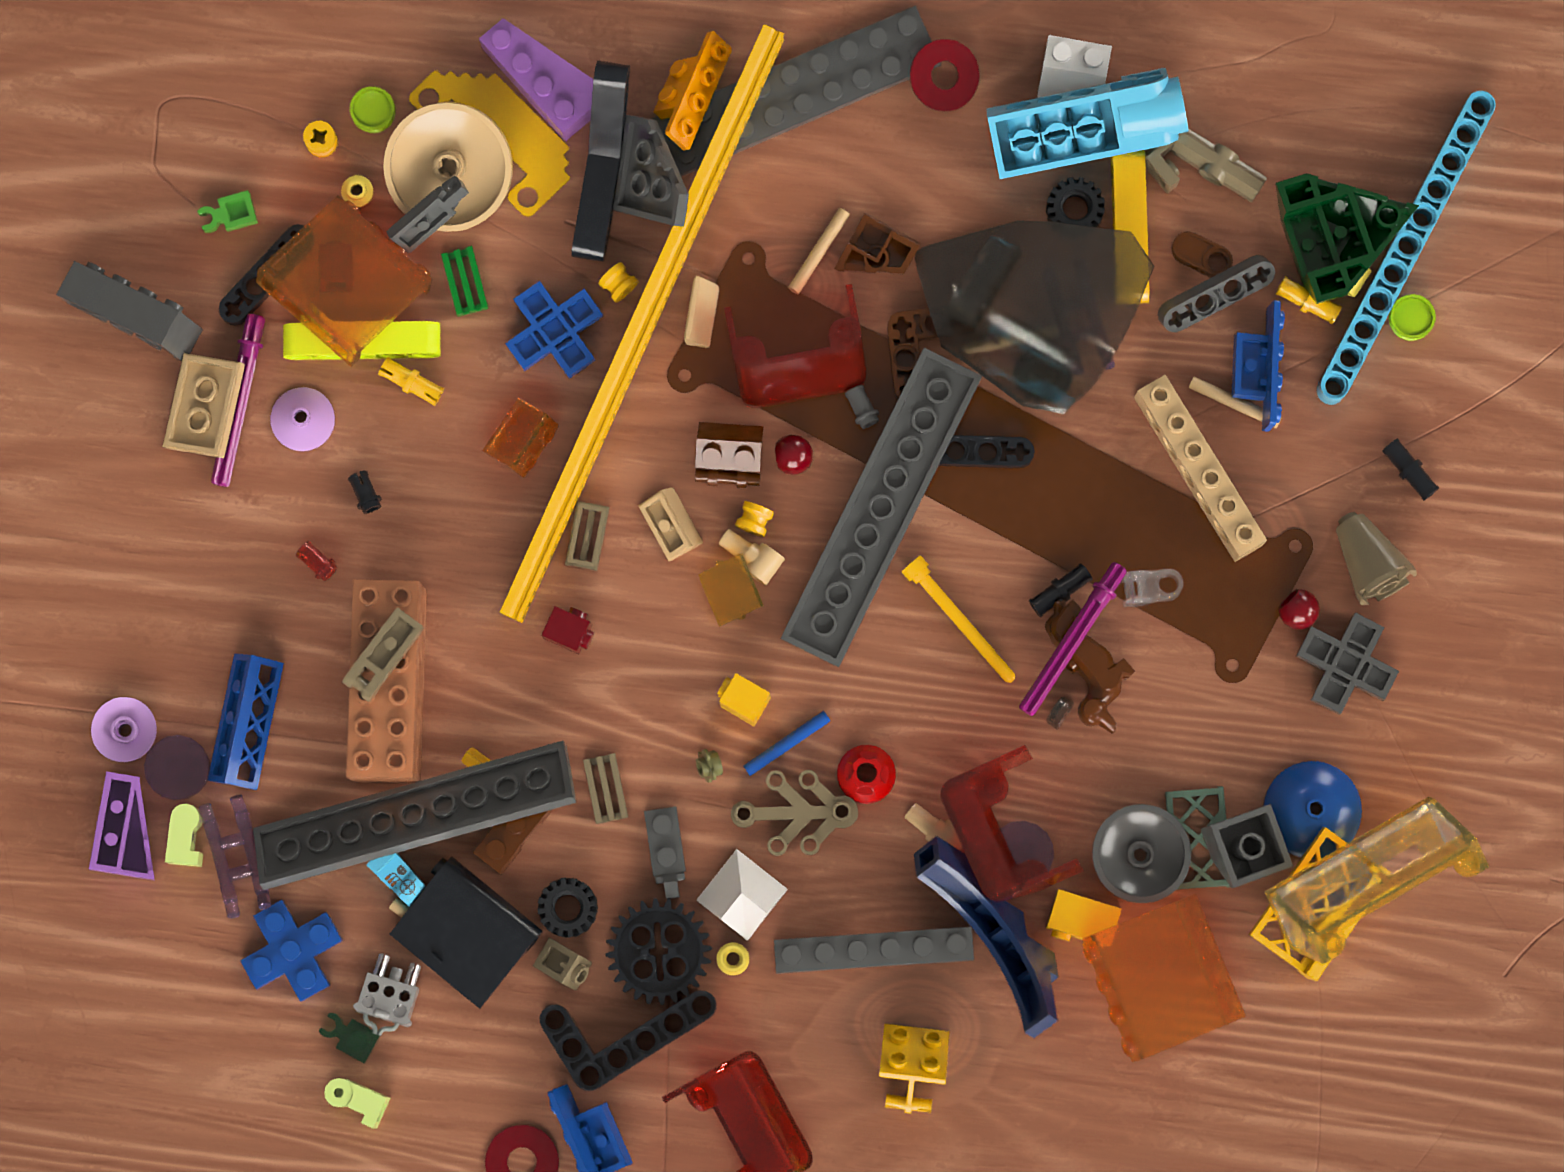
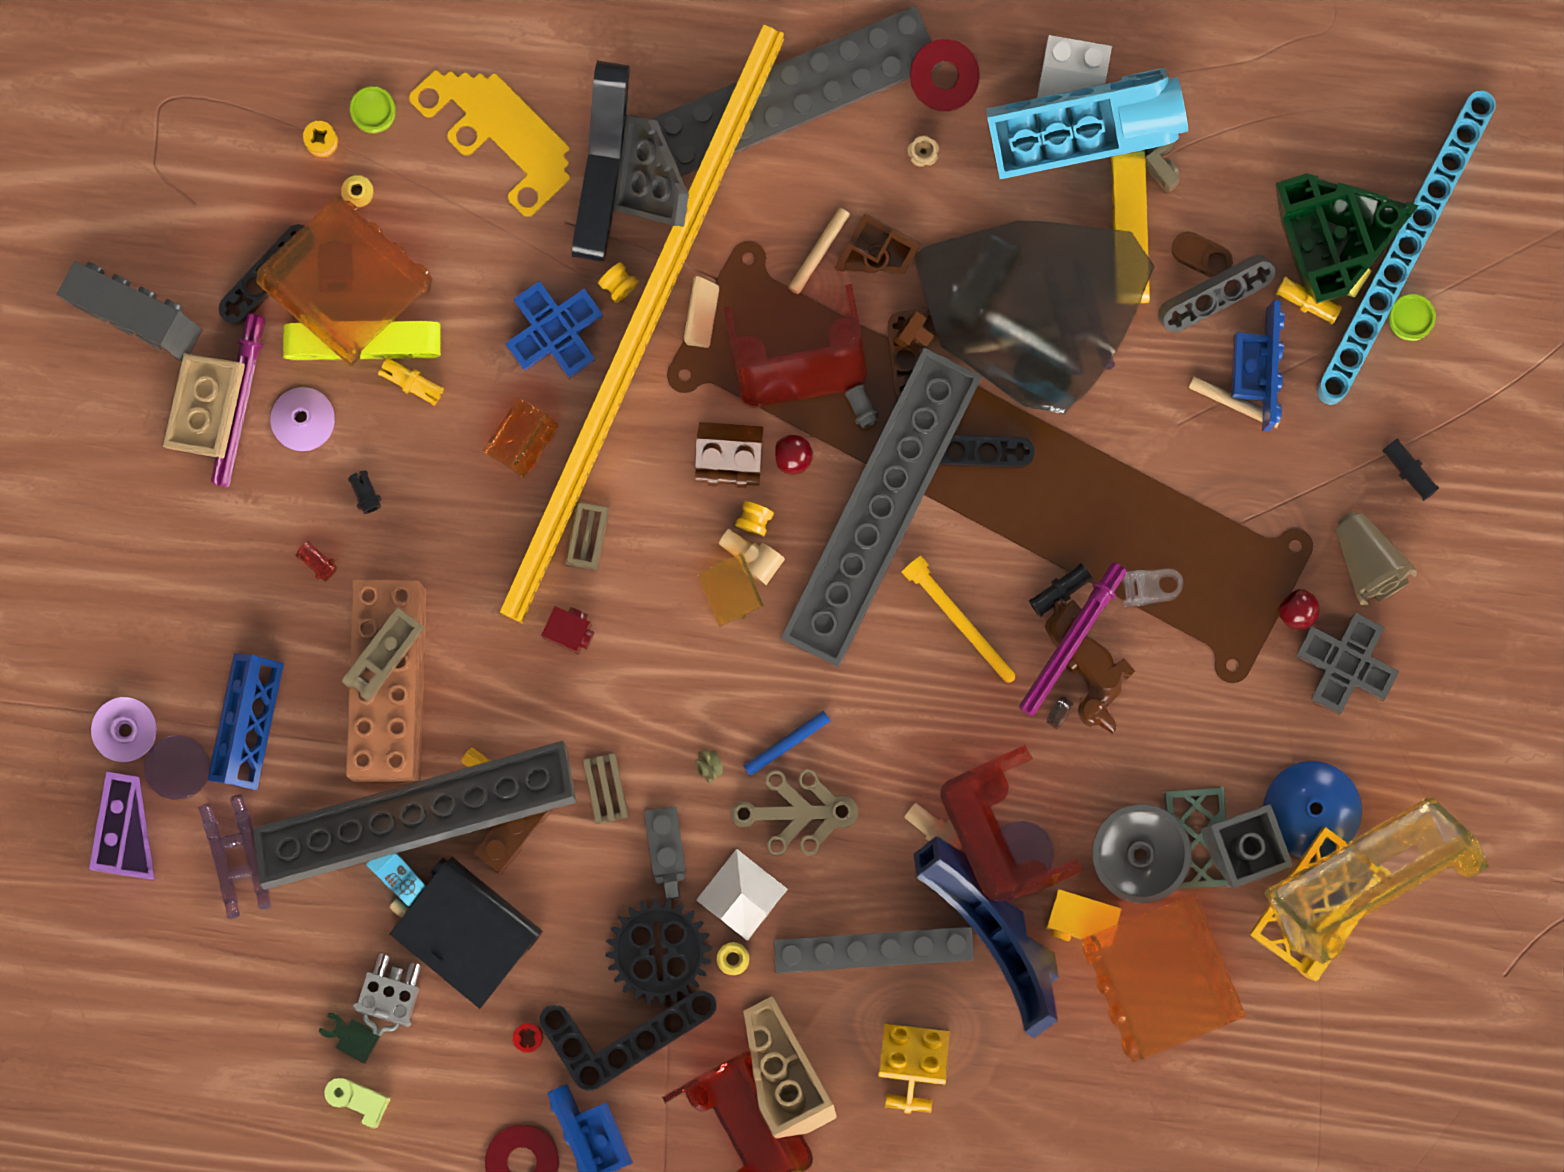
(182, 834): yellowish green leg -> none
(234, 212): bright green plate -> none
(291, 950): blue plate -> none
(428, 215): dark grey hinge -> none
(448, 142): tan dish -> none
(458, 255): green tile -> none
(538, 1037): none -> red bush
(544, 78): medium lavender wedge -> none
(562, 964): dark tan bracket -> none
(587, 902): black tyre -> none
(670, 523): tan slope -> none
(690, 89): light orange bracket -> none
(743, 698): yellow brick -> none
(784, 1079): none -> tan wedge
(866, 792): red piece -> none
(913, 332): none -> reddish brown tile
(929, 145): none -> tan plate
(1080, 189): black tyre -> none
(1200, 468): tan brick -> none
(1219, 165): dark tan piece -> none

